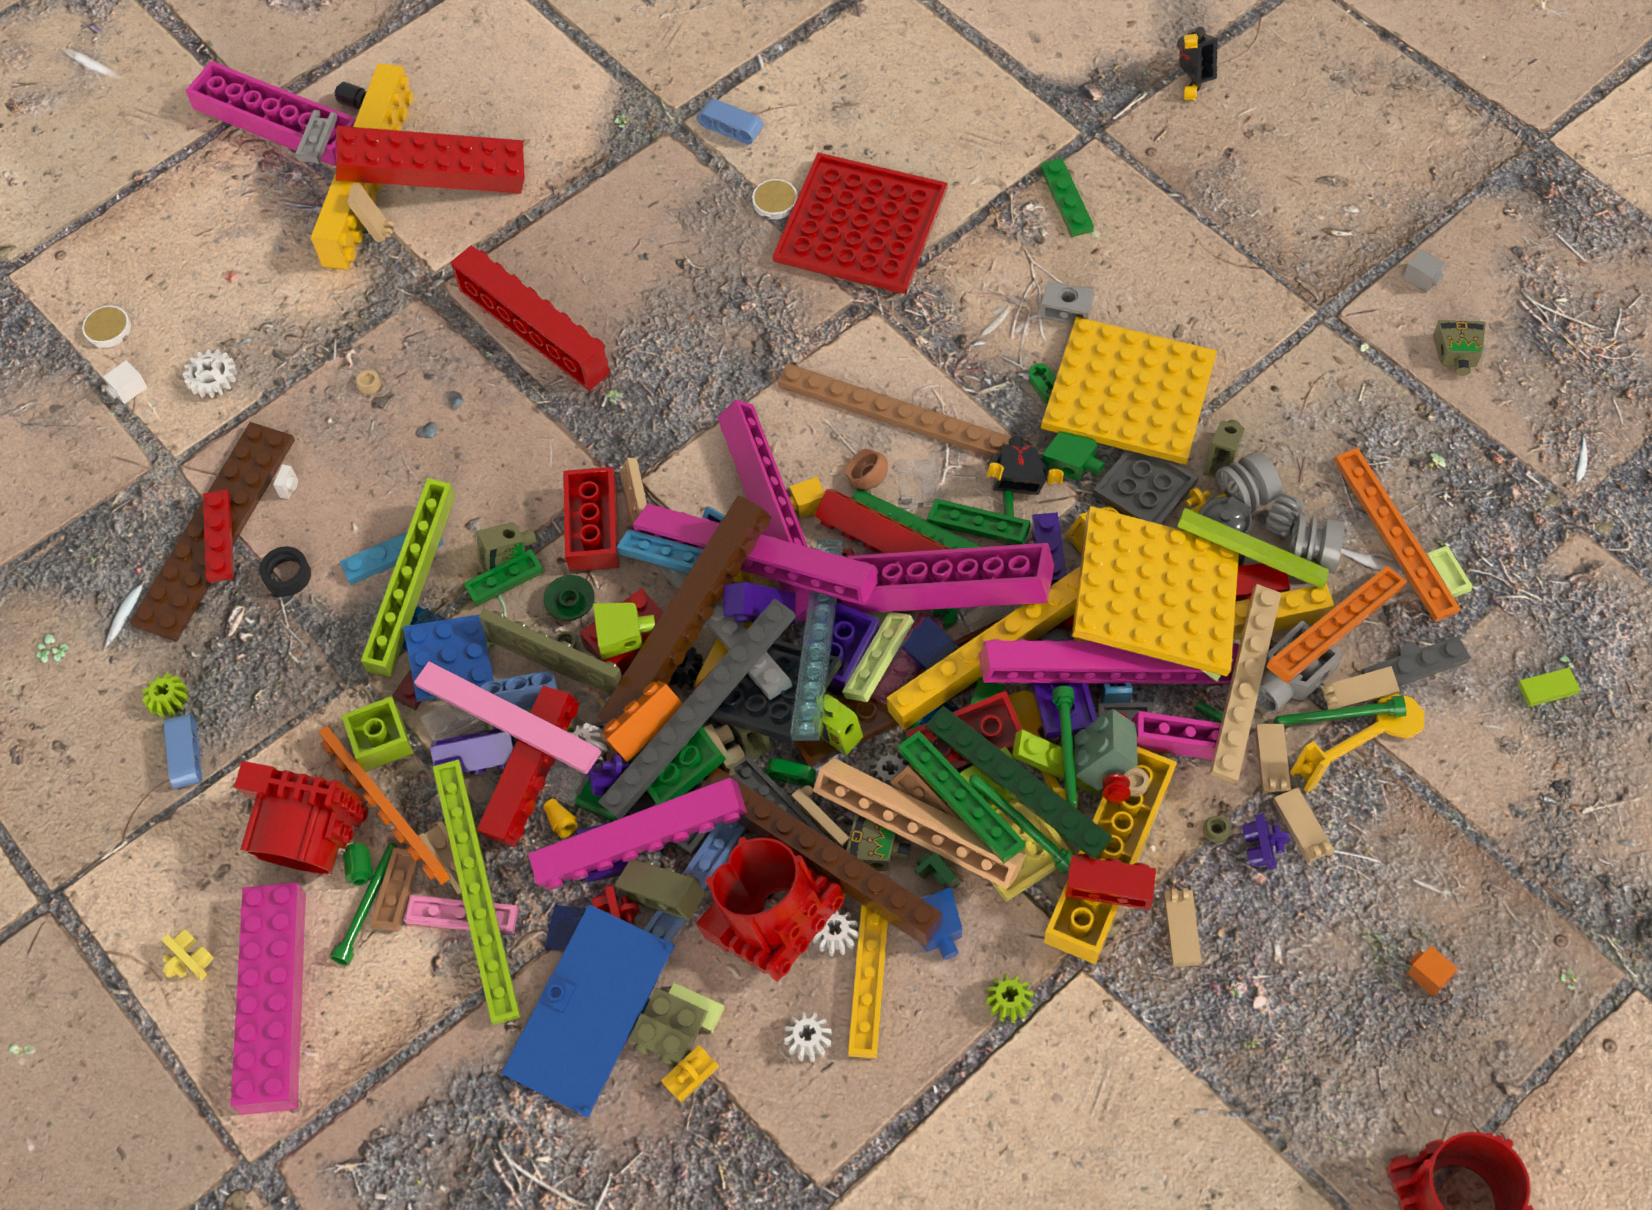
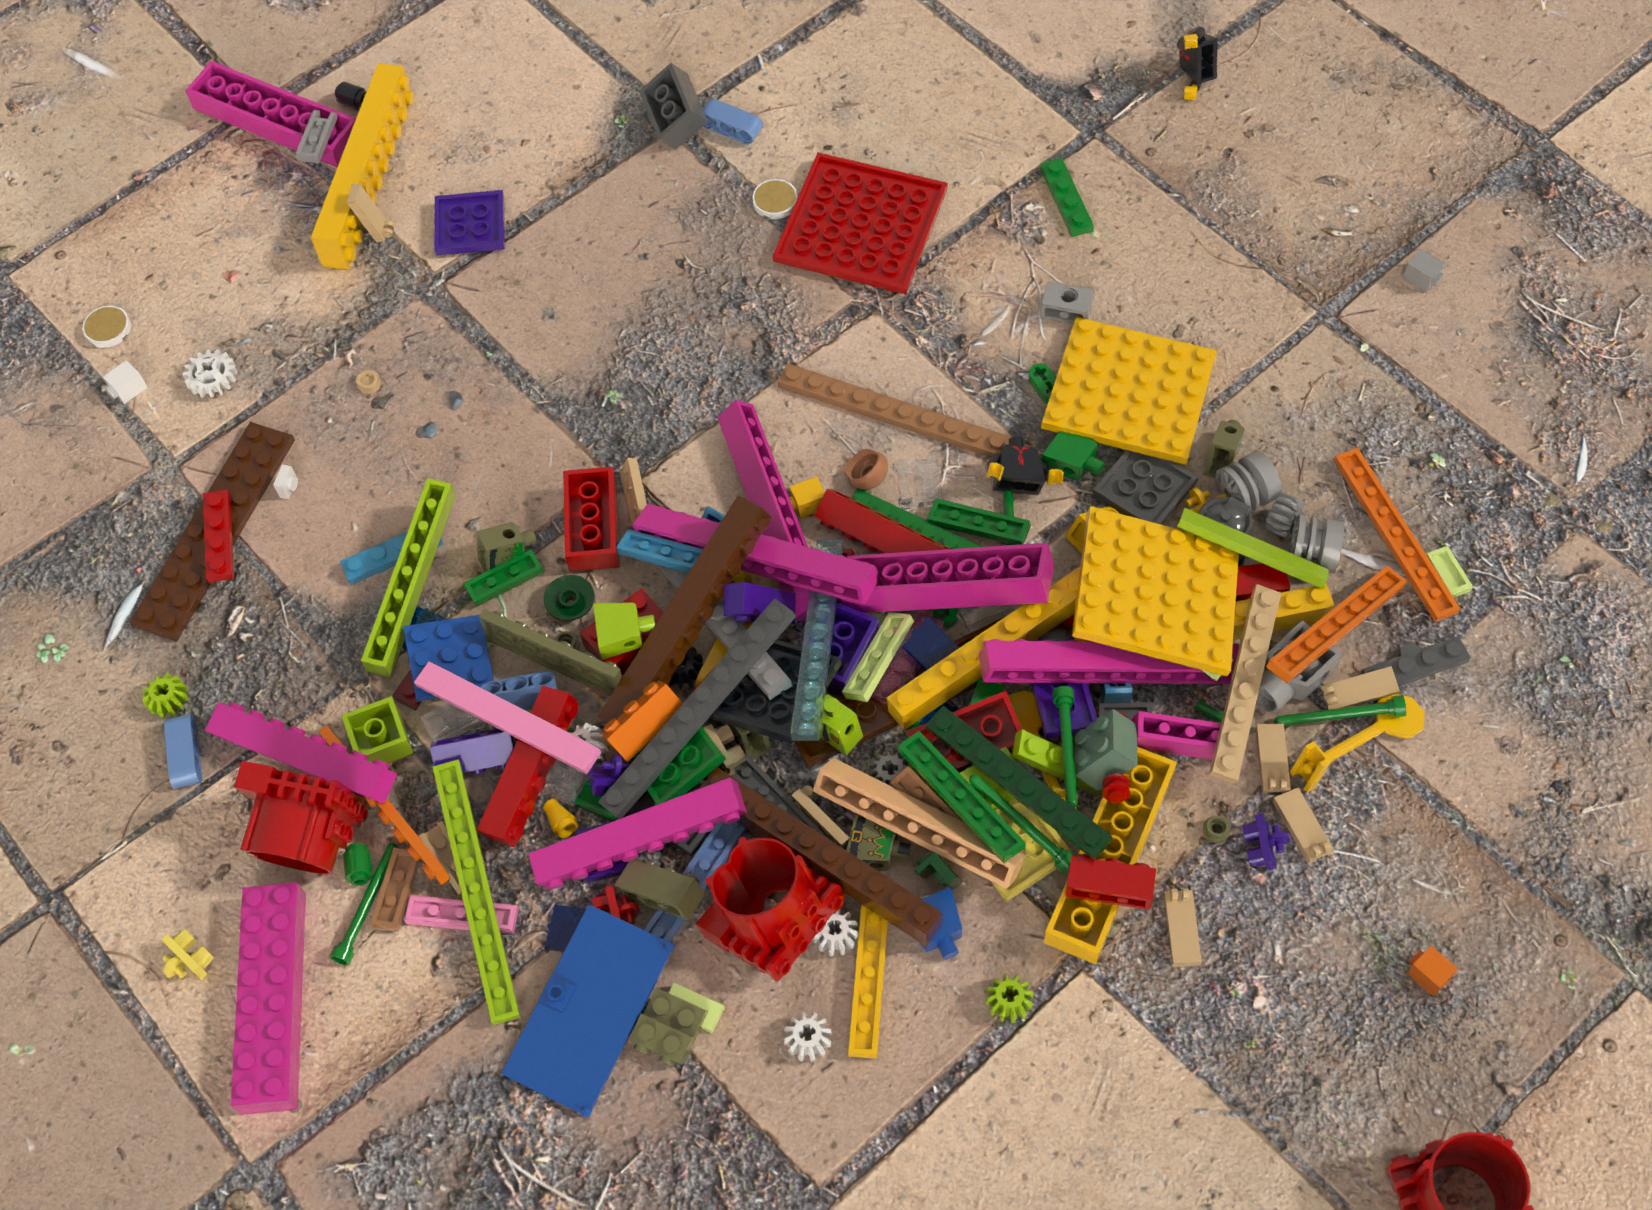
(278, 556): black tyre -> none
(301, 752): none -> dark pink brick
(429, 160): red brick -> none
(469, 222): none -> dark purple plate
(531, 317): red brick -> none
(673, 106): none -> dark grey brick
(689, 1073): yellow hips -> none
(790, 772): green beam -> none
(1046, 529): dark purple brick -> none
(1138, 781): tan tile -> none
(1459, 344): olive torso -> none
(1548, 687): lime tile -> none

